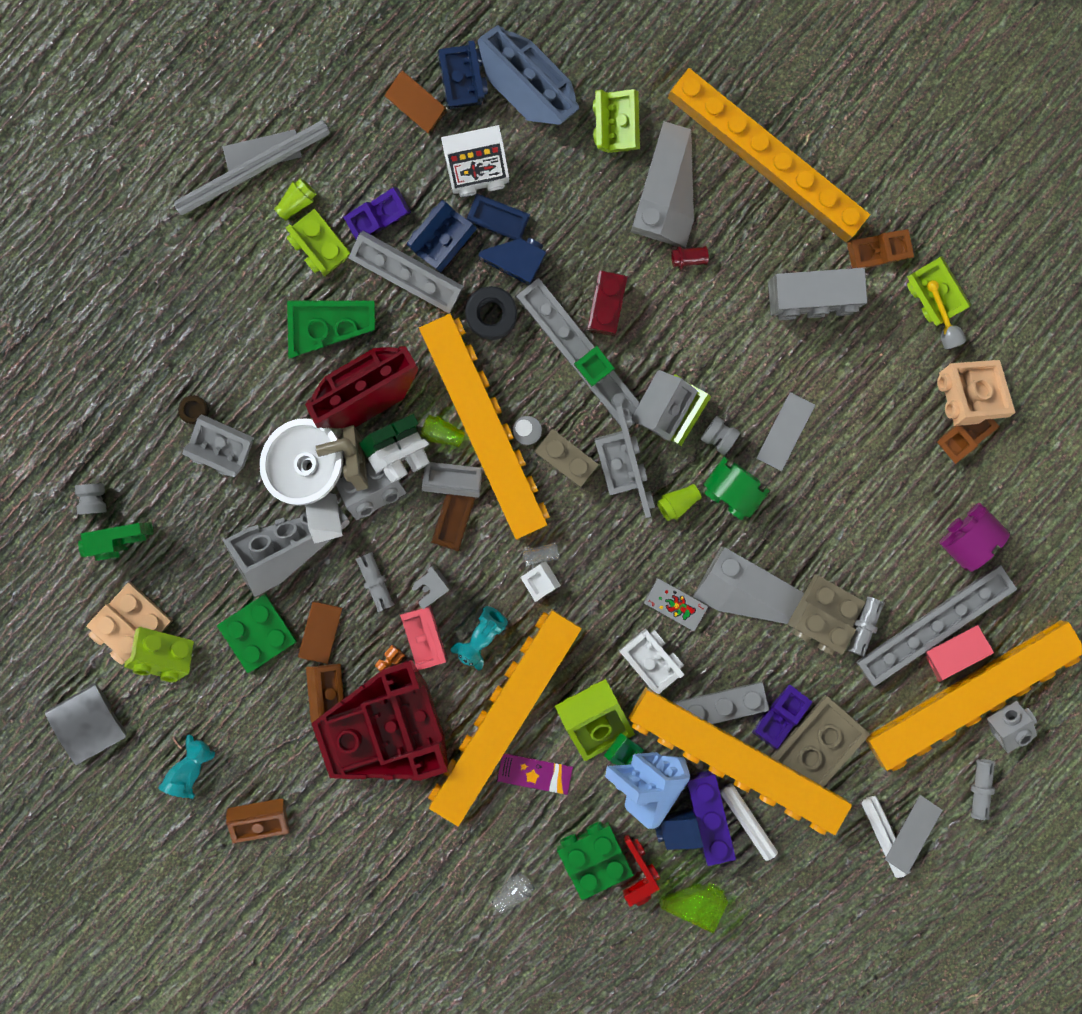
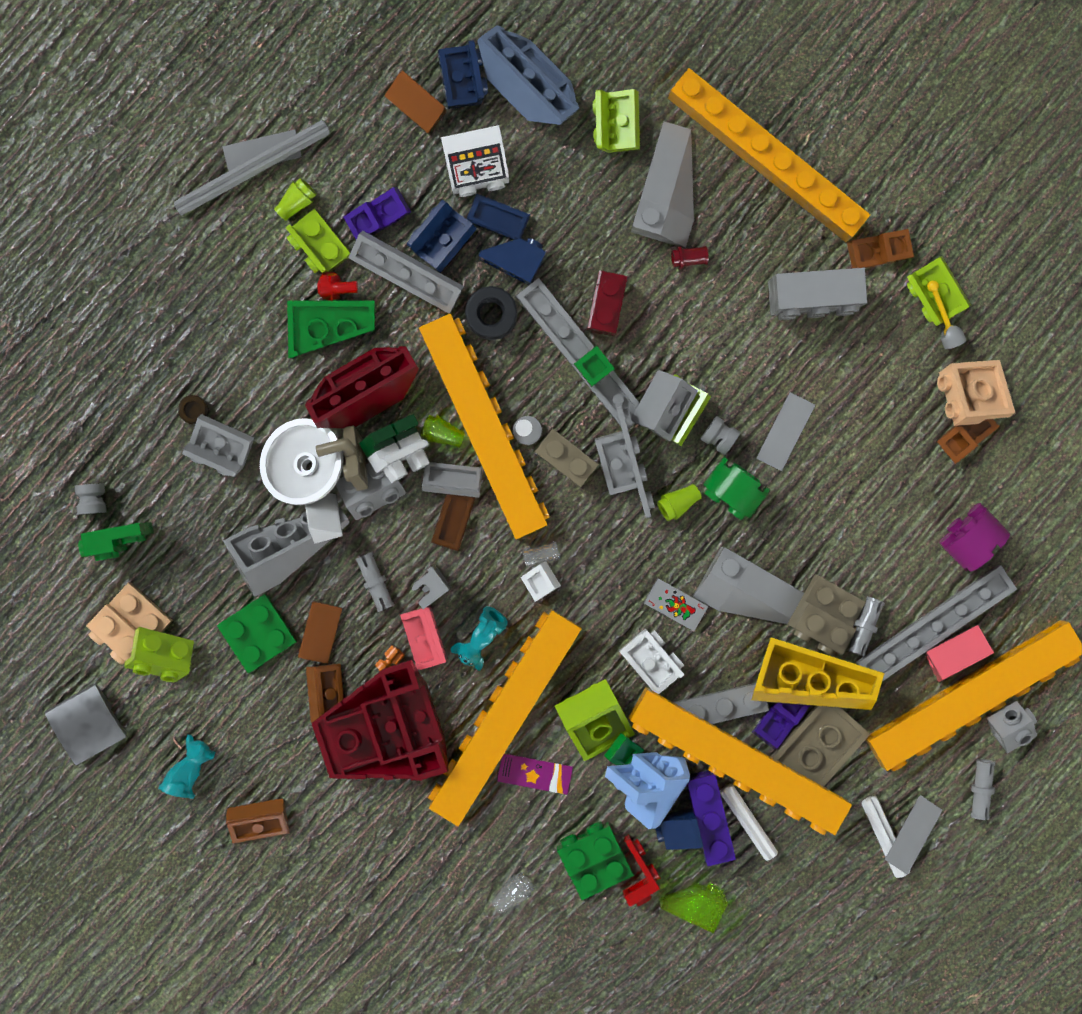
(331, 286): none -> red plate
(812, 678): none -> yellow wedge

